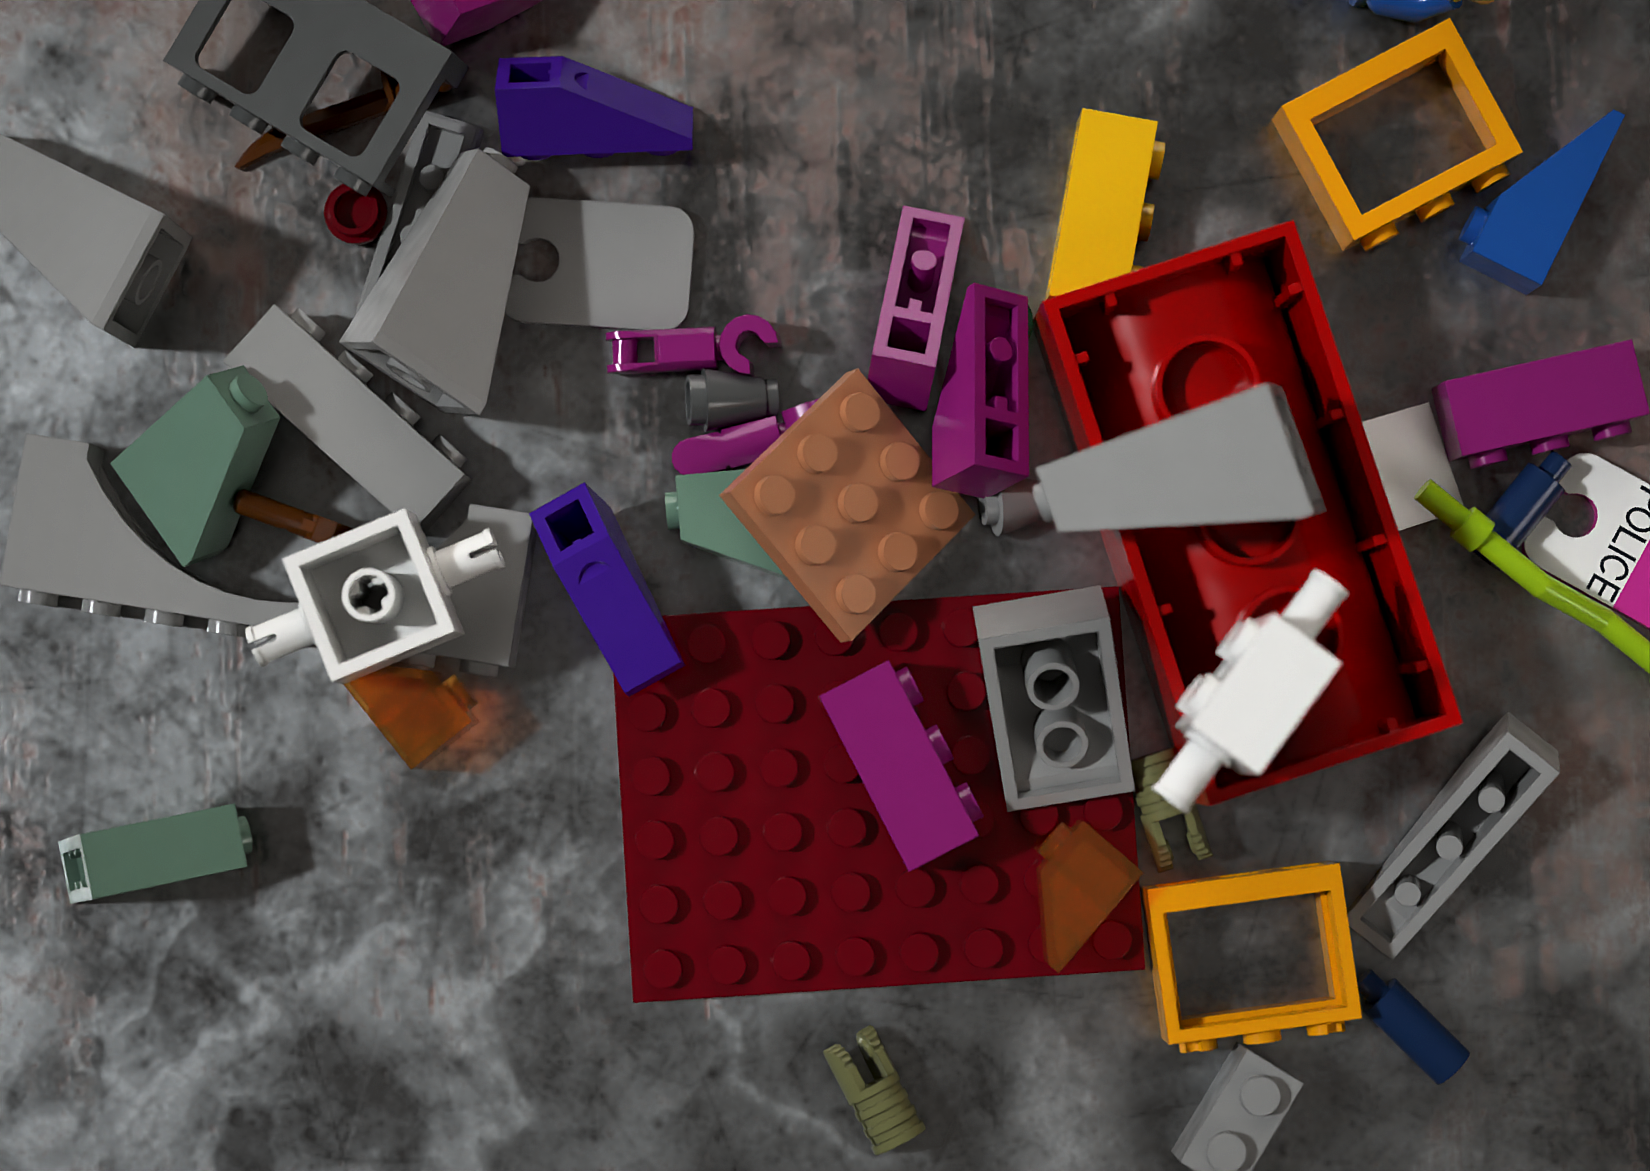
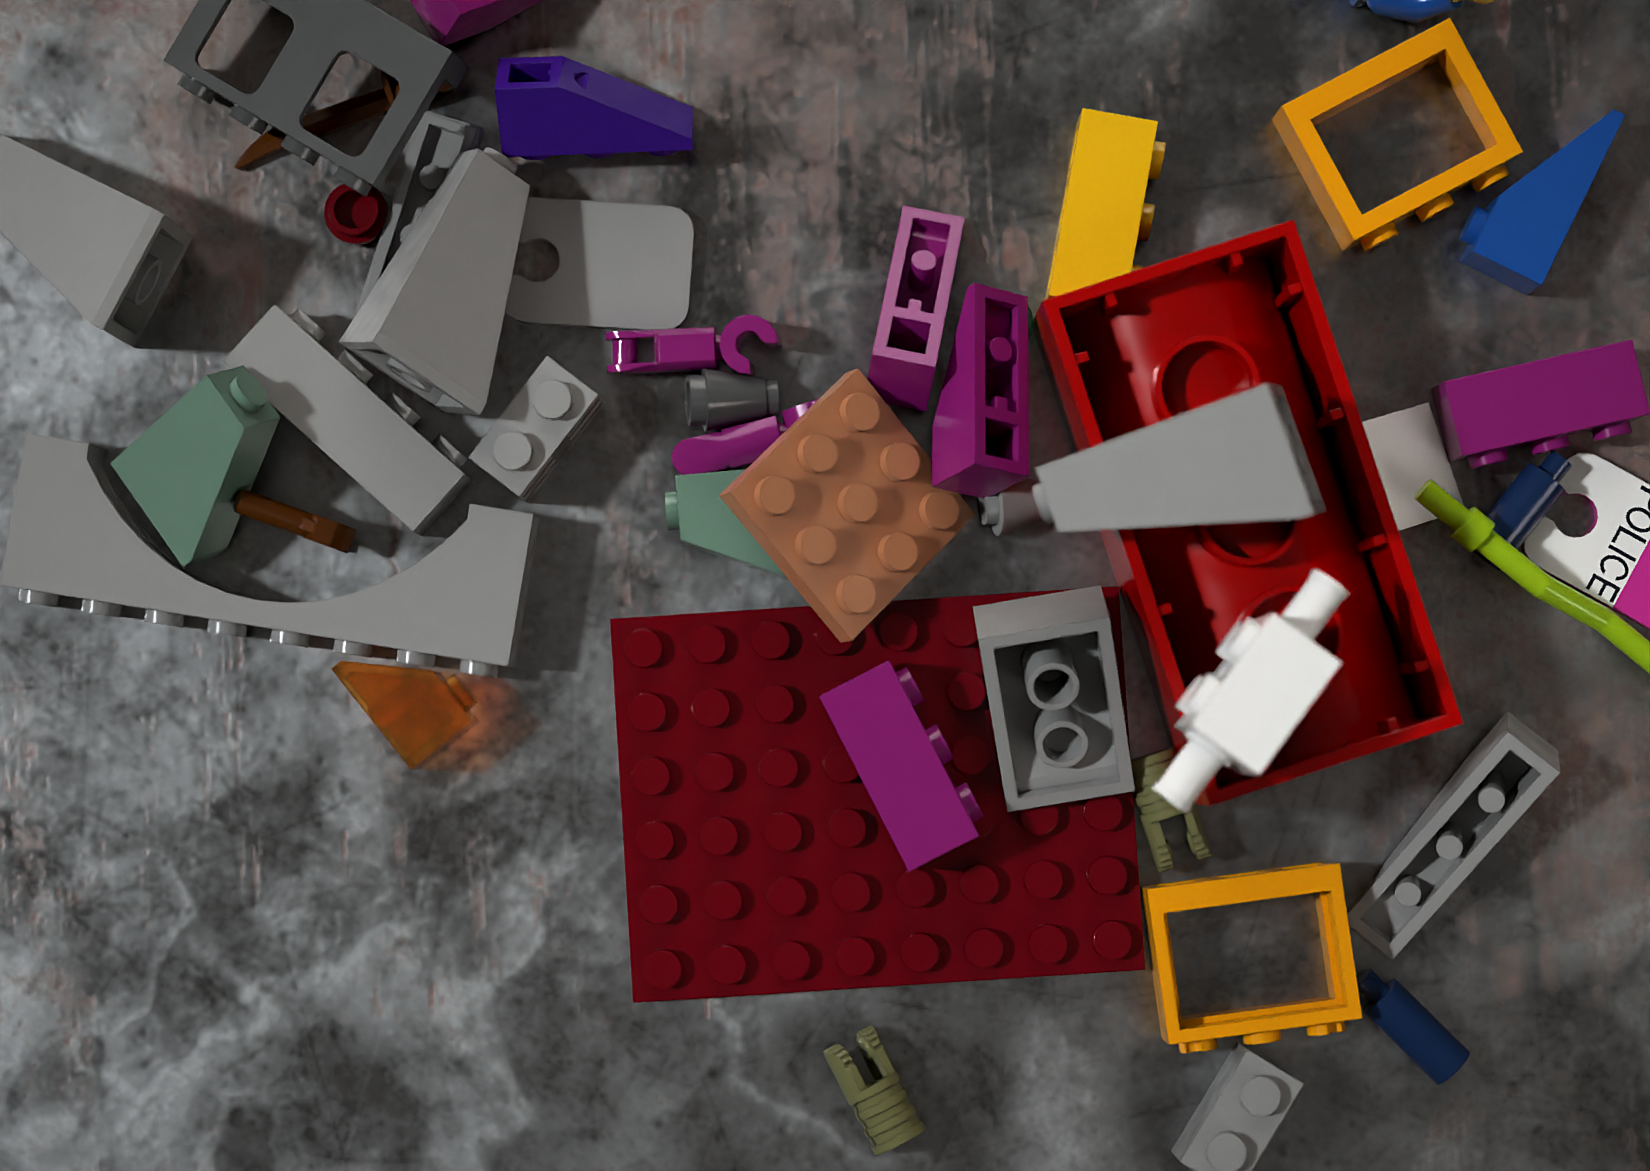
(155, 852): sand green slope -> none
(335, 579): white brick -> none
(537, 429): none -> light grey brick
(607, 587): dark purple slope -> none
(1078, 888): clear orange slope -> none

